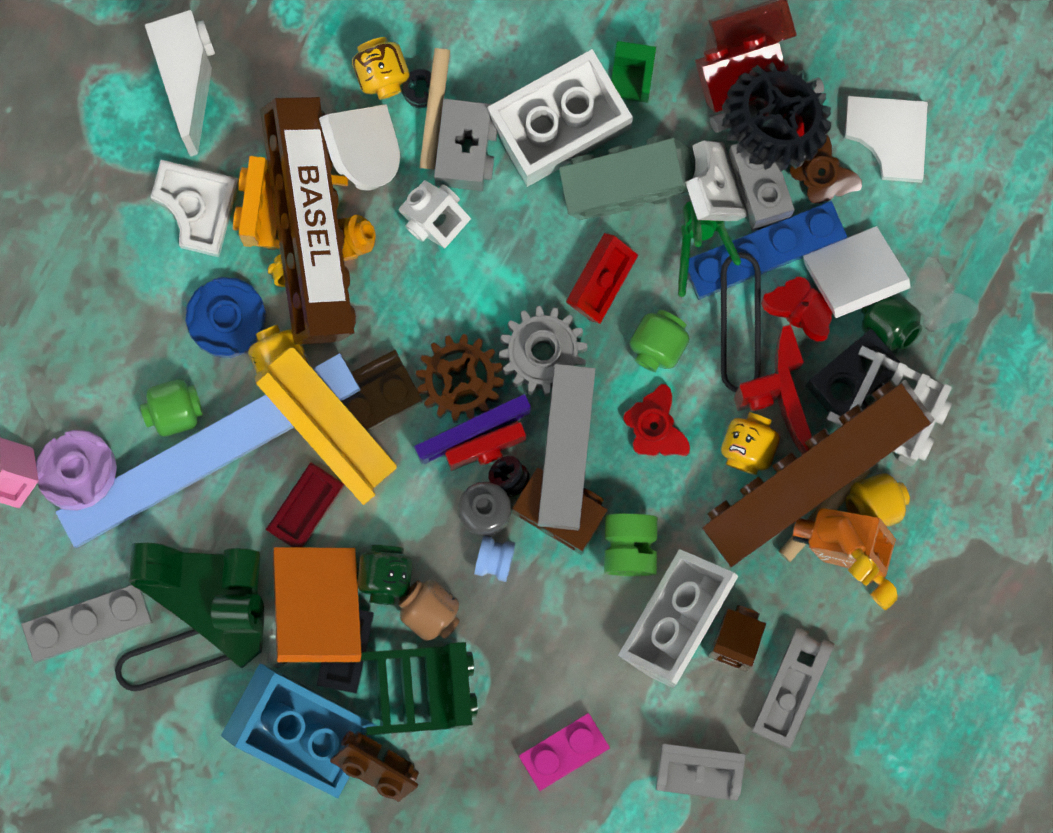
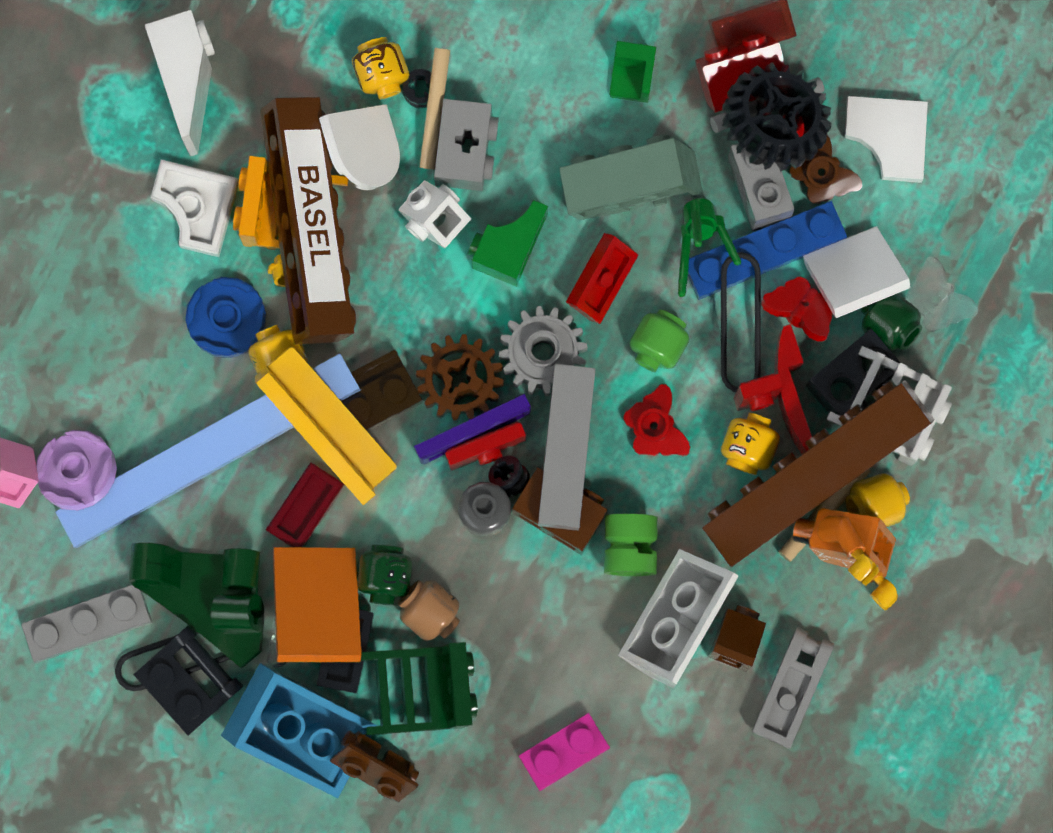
(171, 407): bright green head -> none
(178, 690): none -> black plate
(358, 236): light orange plate -> none
(495, 558): light blue wheel -> none
(507, 248): none -> green arch
(560, 117): white slope -> none
(700, 772): light grey hinge -> none
(714, 184): white tile -> none

